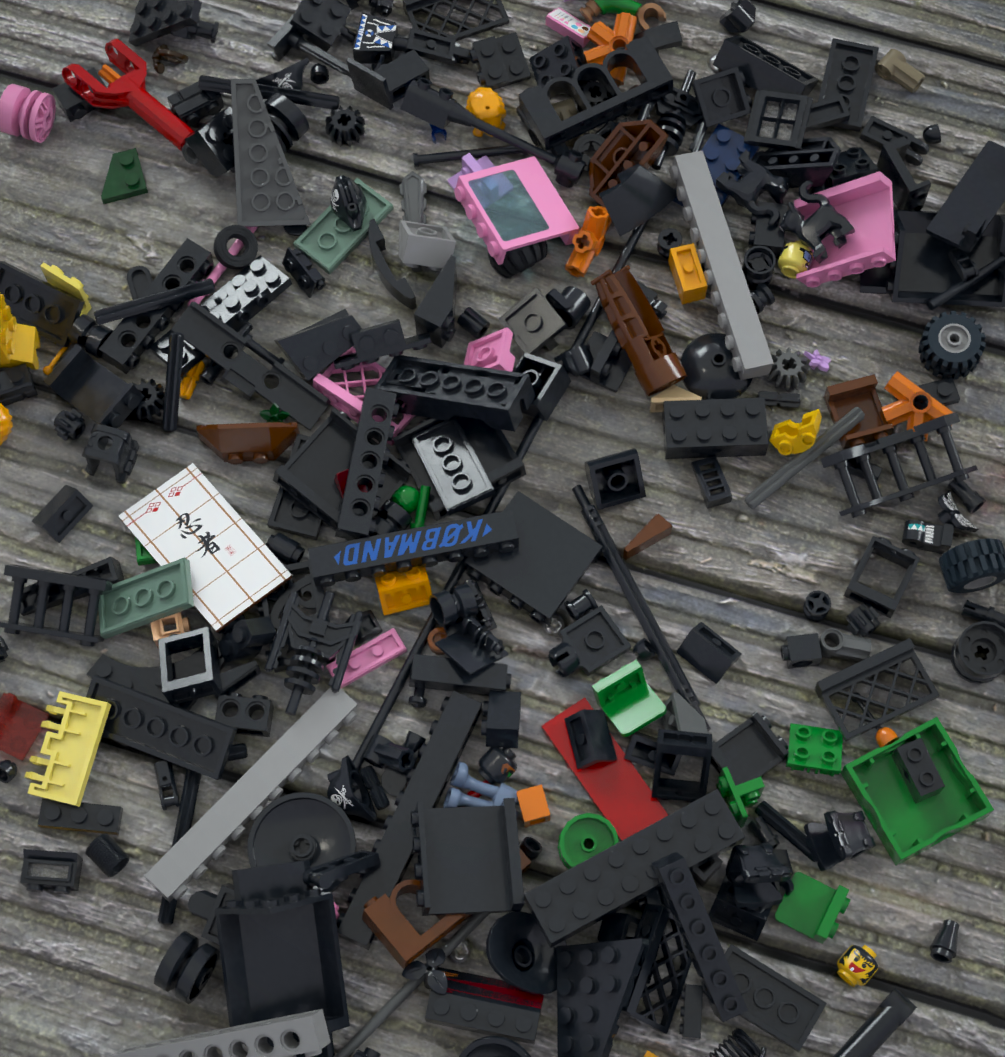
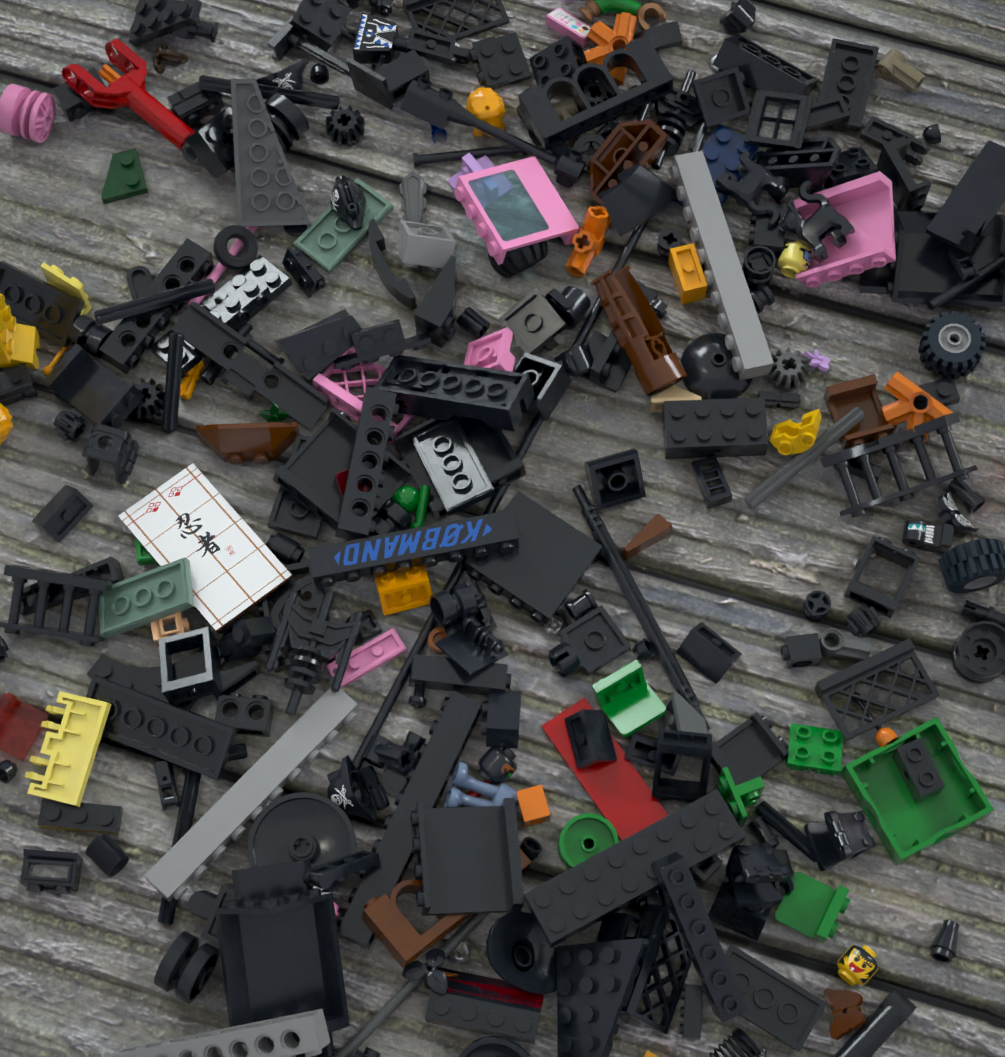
(841, 1002): none -> reddish brown animal

